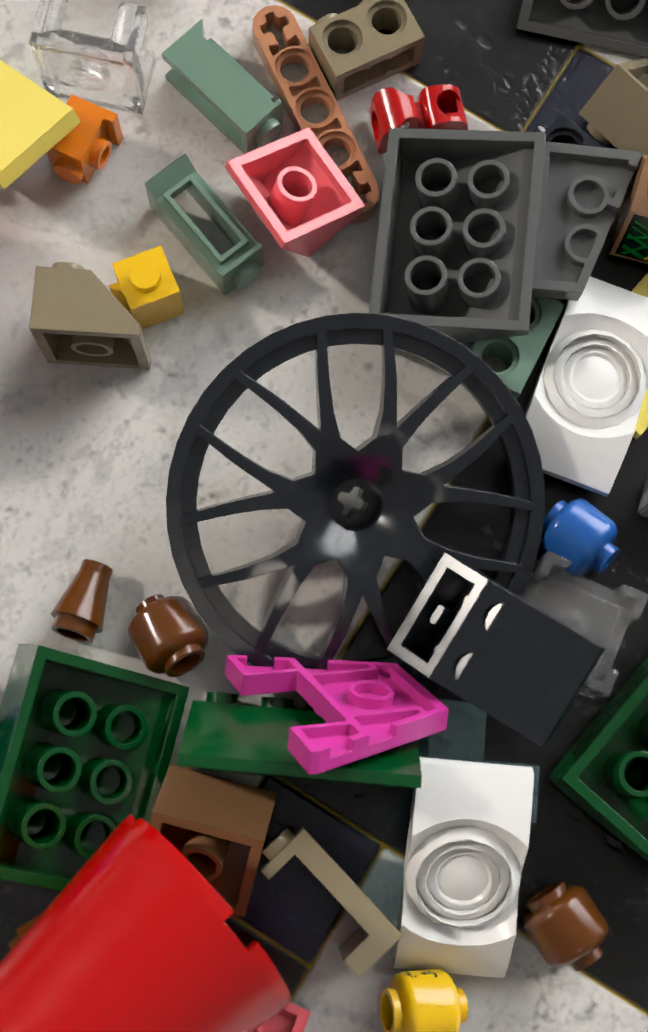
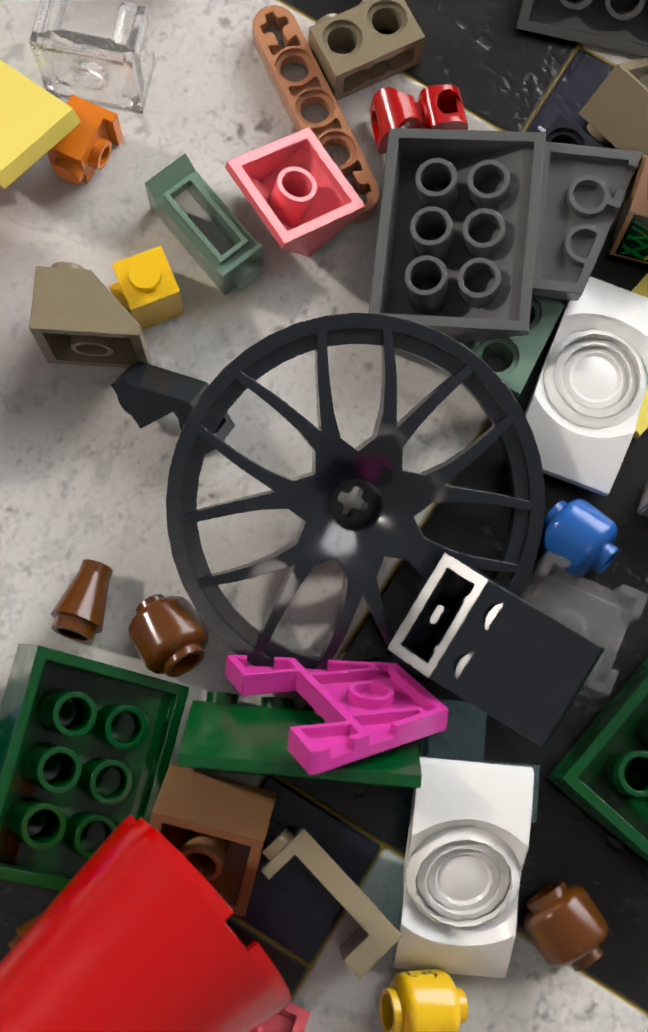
(155, 392): none -> black slope
(223, 90): sand green window -> none

